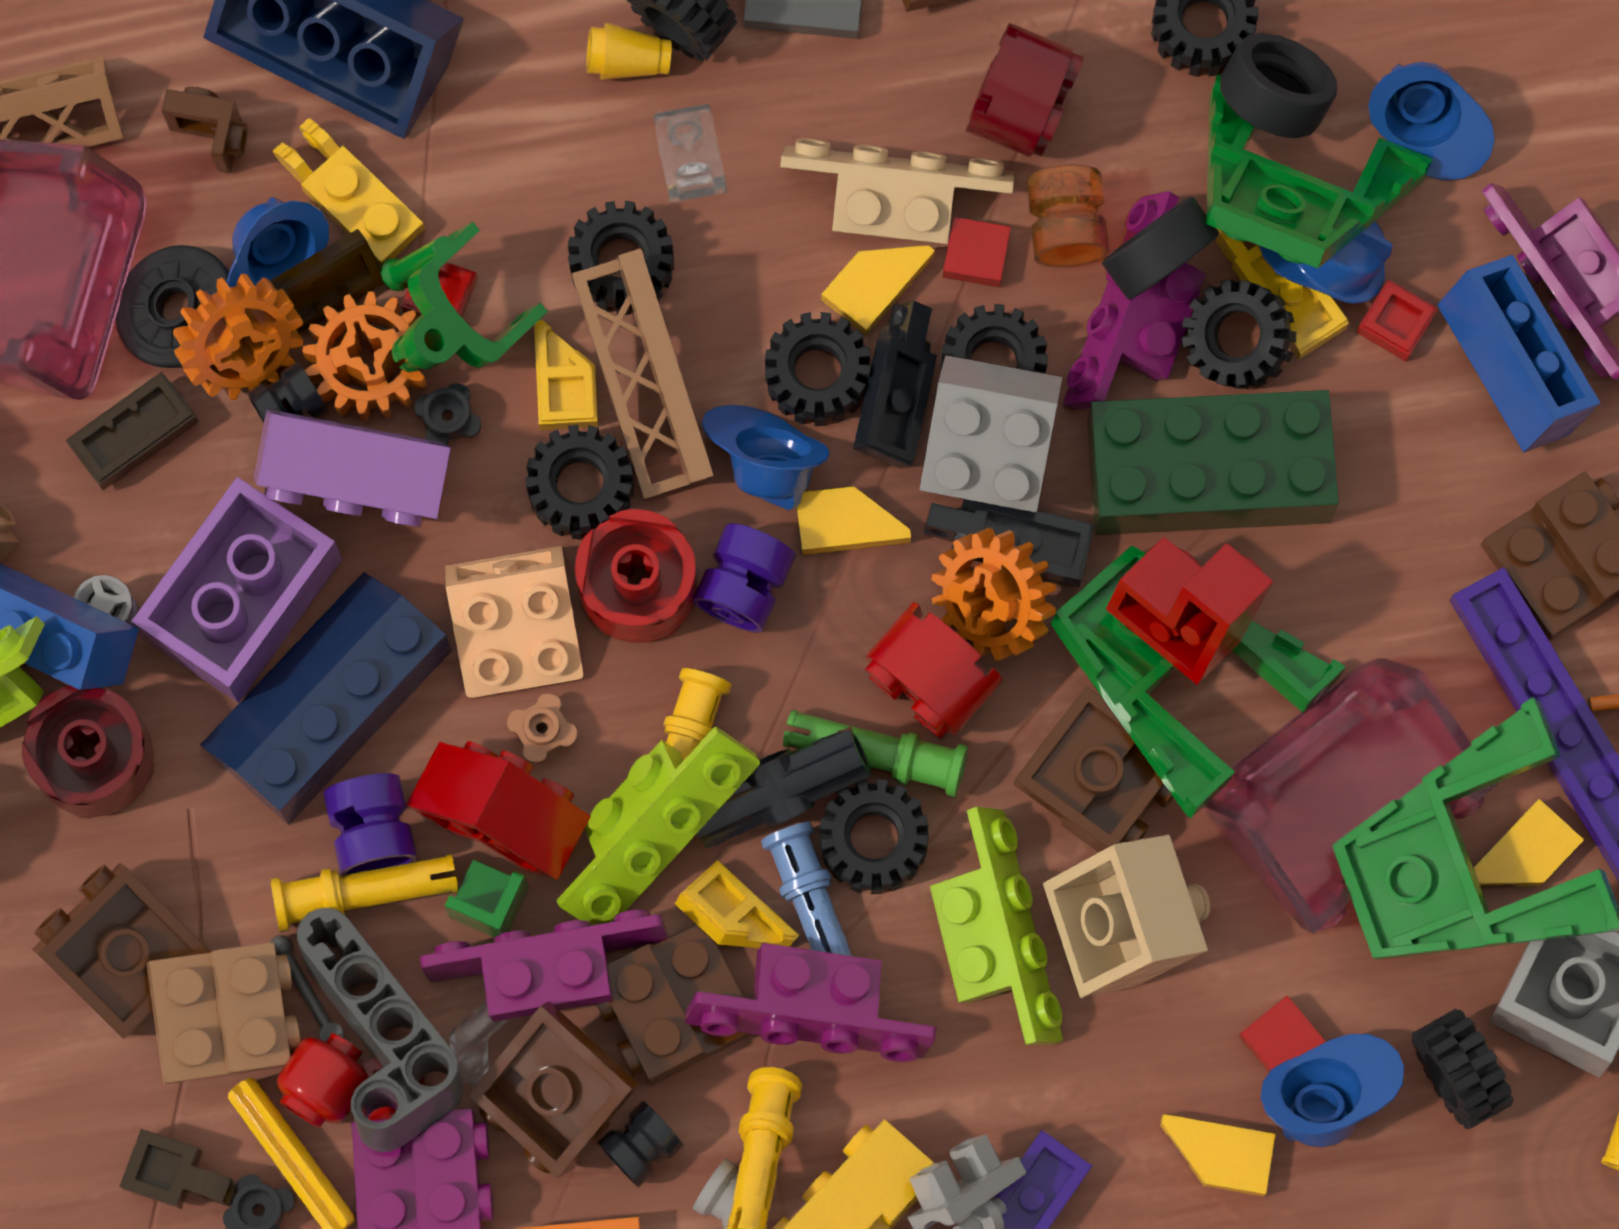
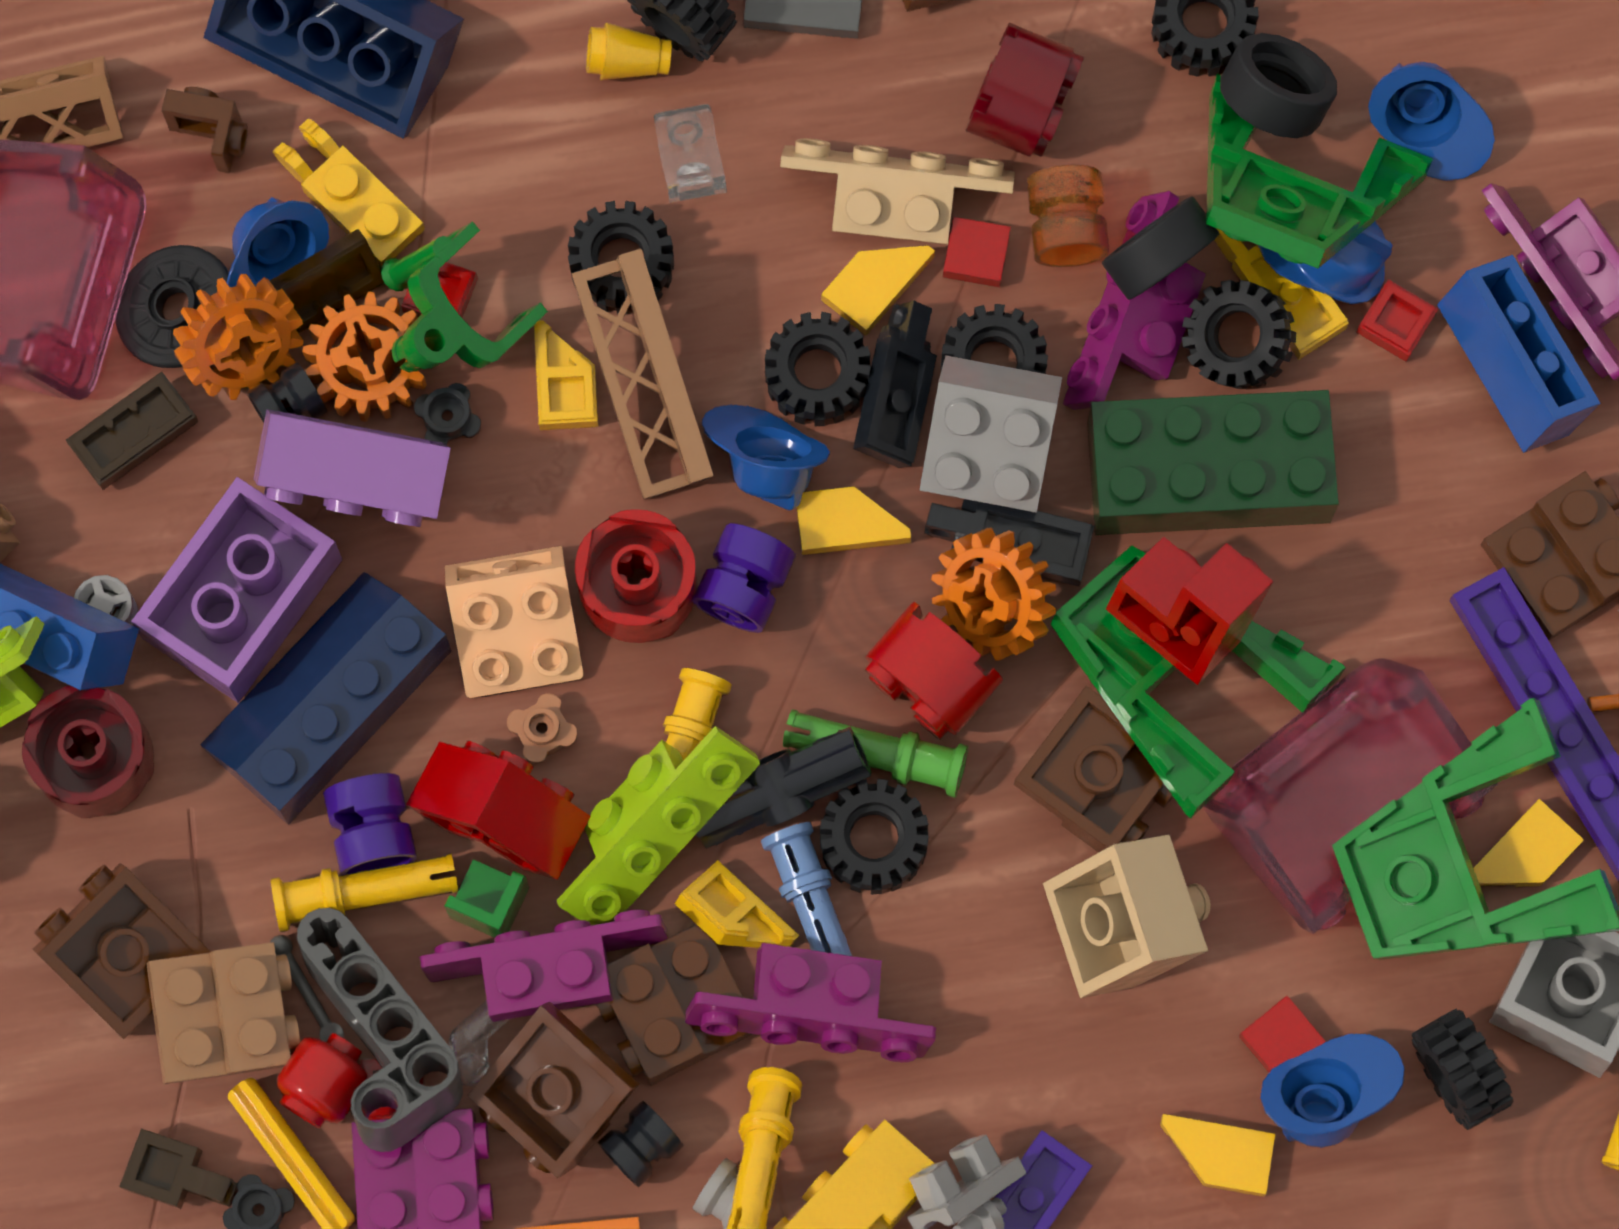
(569, 449): black tyre -> none
(992, 930): lime bracket -> none

